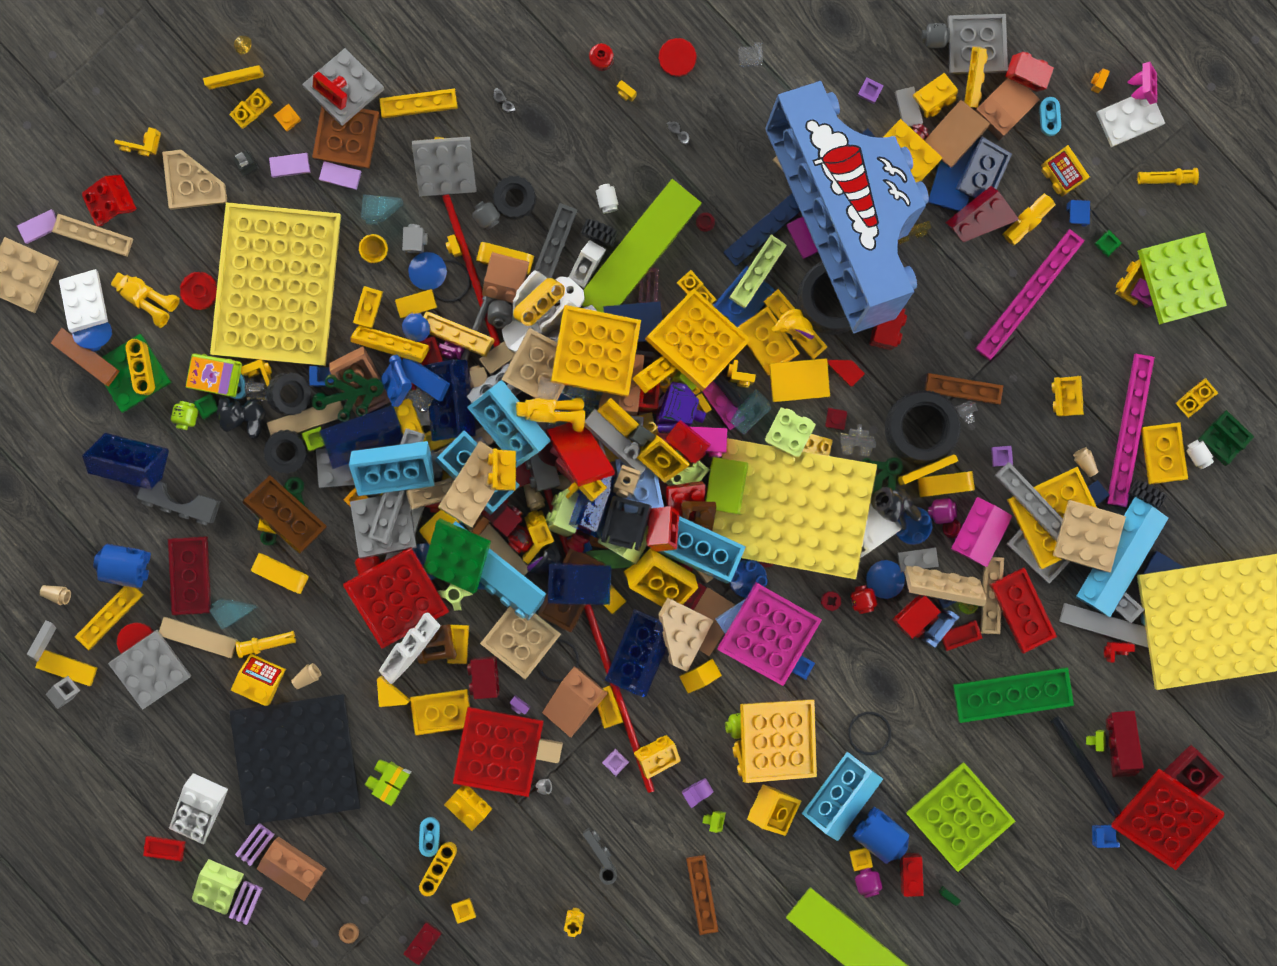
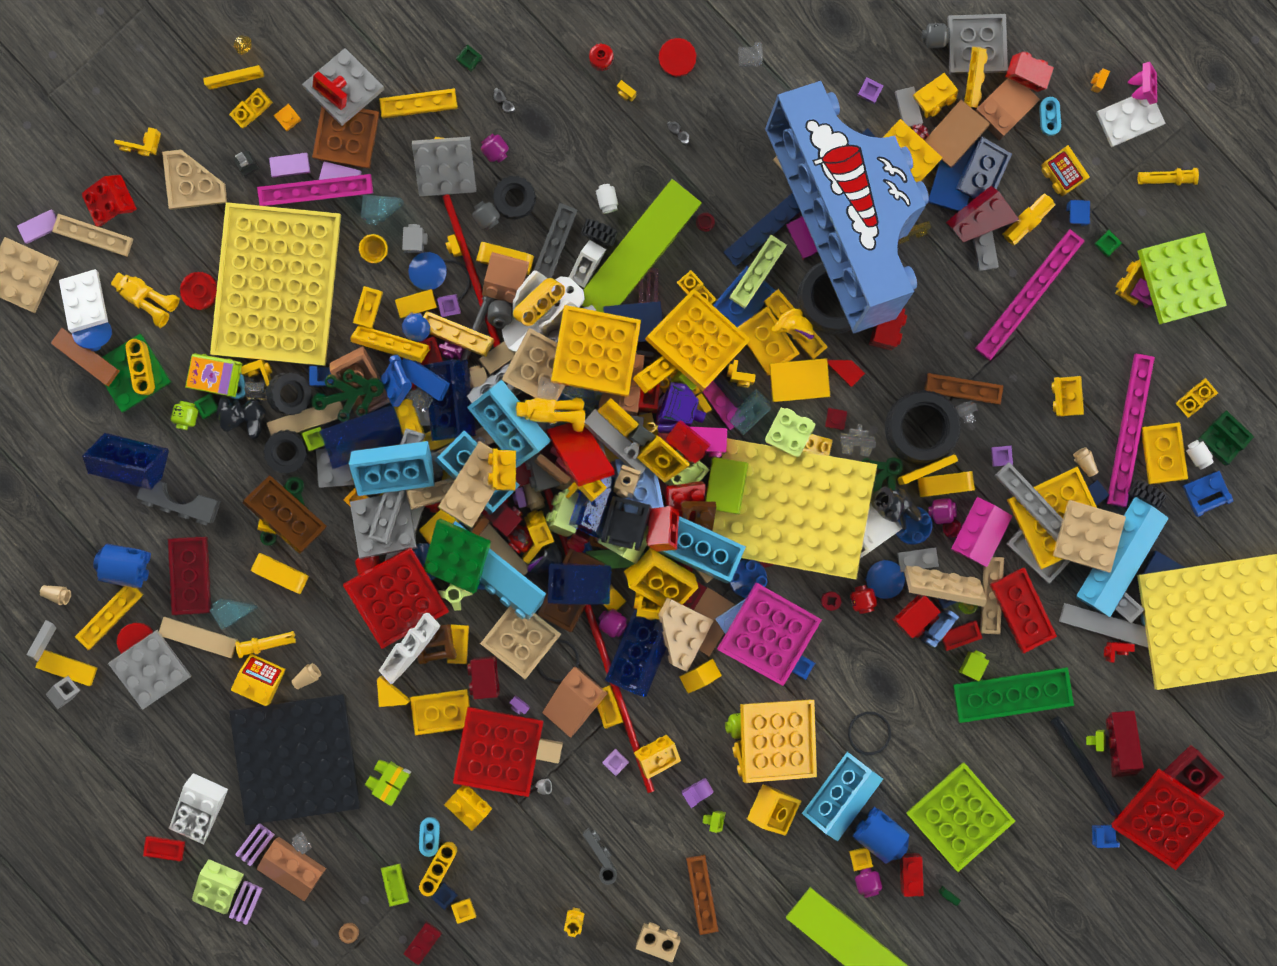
(300, 843): none -> clear plate
(315, 190): none -> dark pink plate
(395, 885): none -> lime plate
(444, 896): none -> dark blue tile
(449, 305): none -> medium lavender plate
(469, 58): none -> dark green tile
(494, 148): none -> magenta head
(519, 497): none -> medium lavender plate
(552, 469): none -> medium nougat tile
(612, 623): none -> magenta head
(646, 607): none -> yellow bracket
(655, 947): none -> tan brick
(974, 665): none -> lime brick
(985, 252): none -> light grey plate
(1205, 487): none -> blue plate

